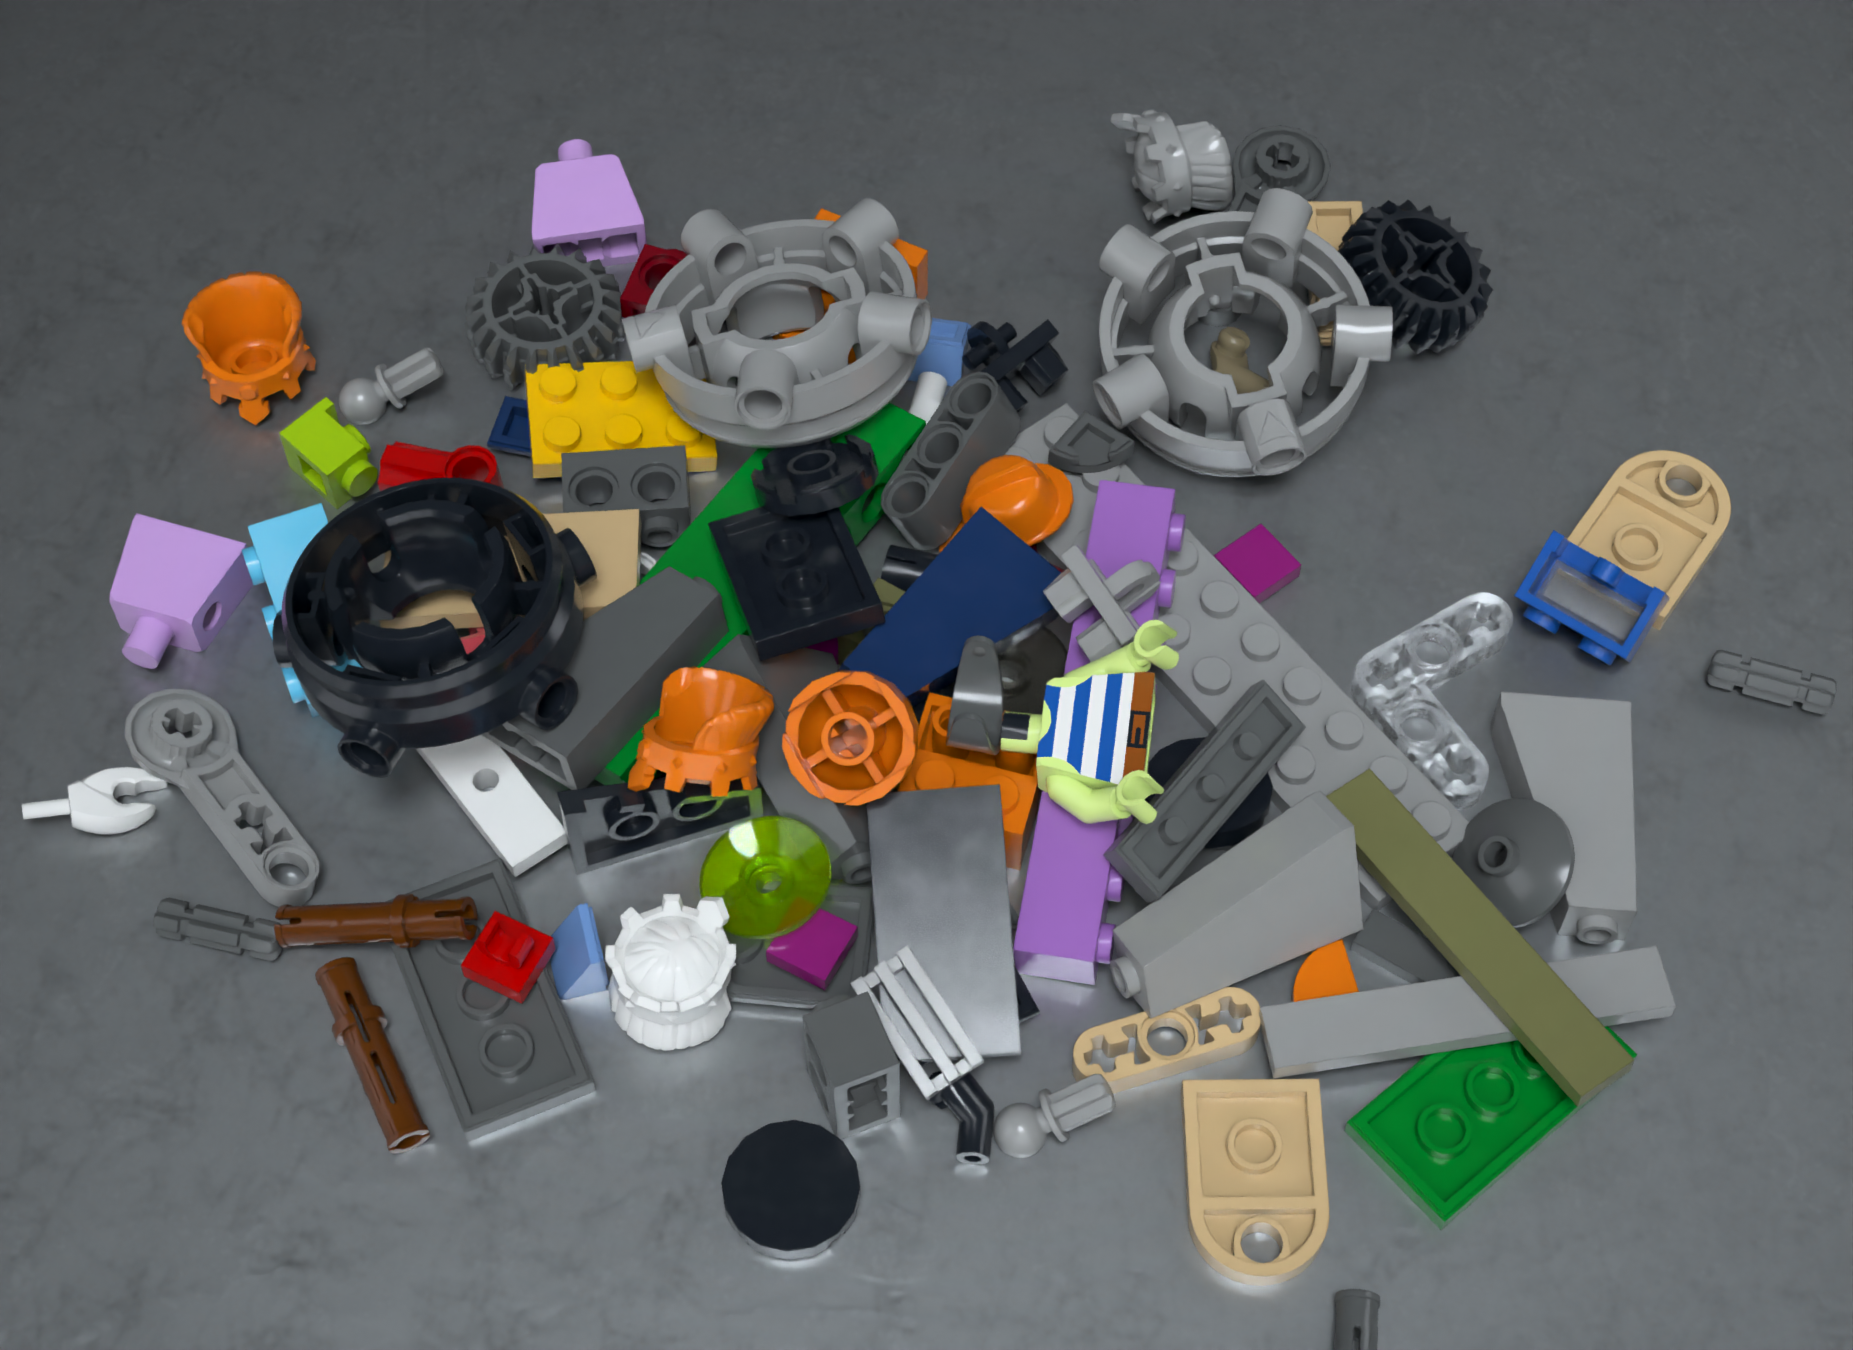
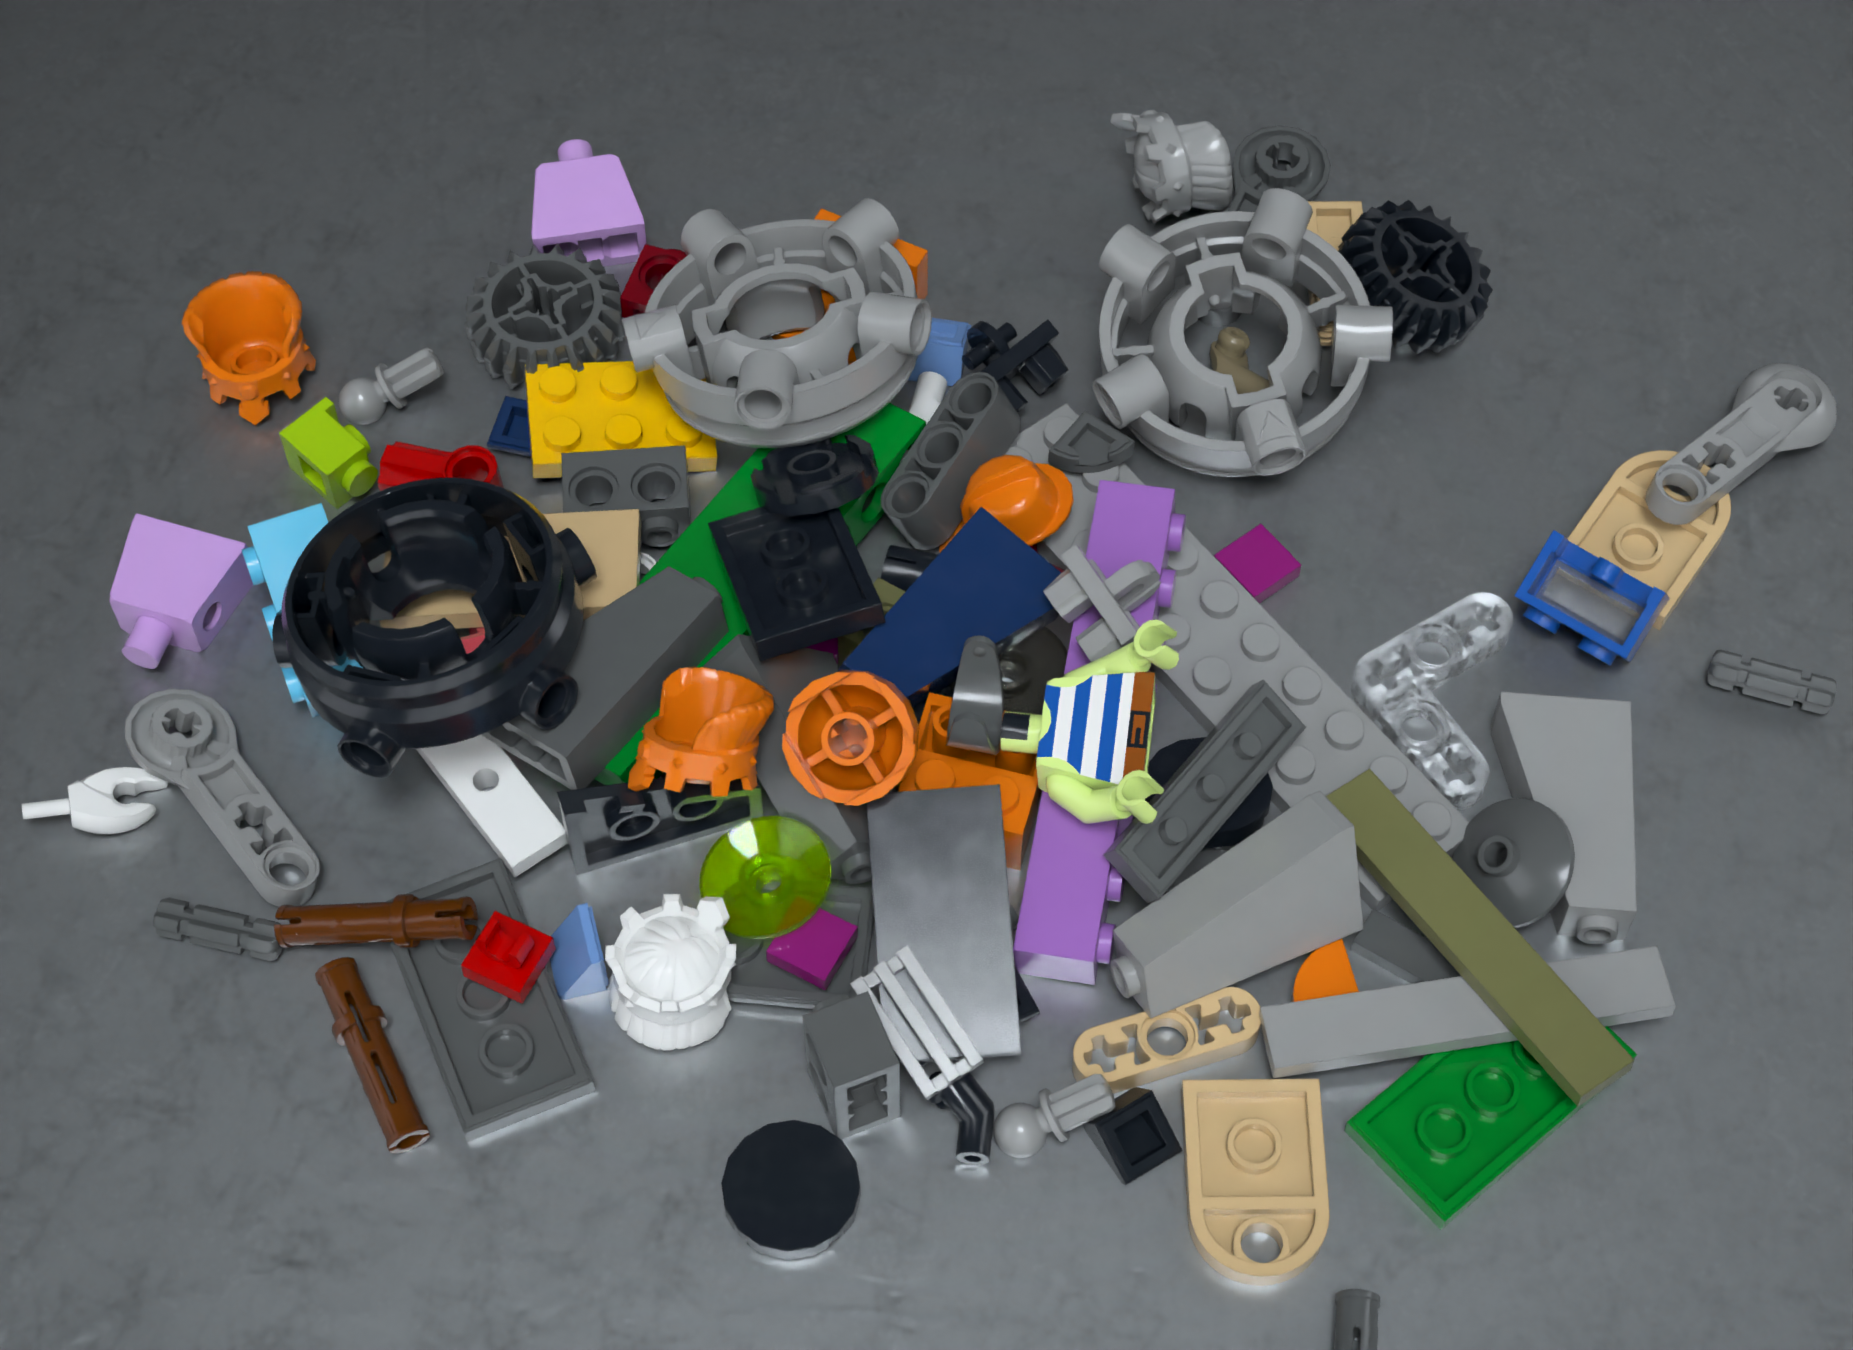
(1134, 1135): none -> black slope
(1746, 439): none -> light grey beam

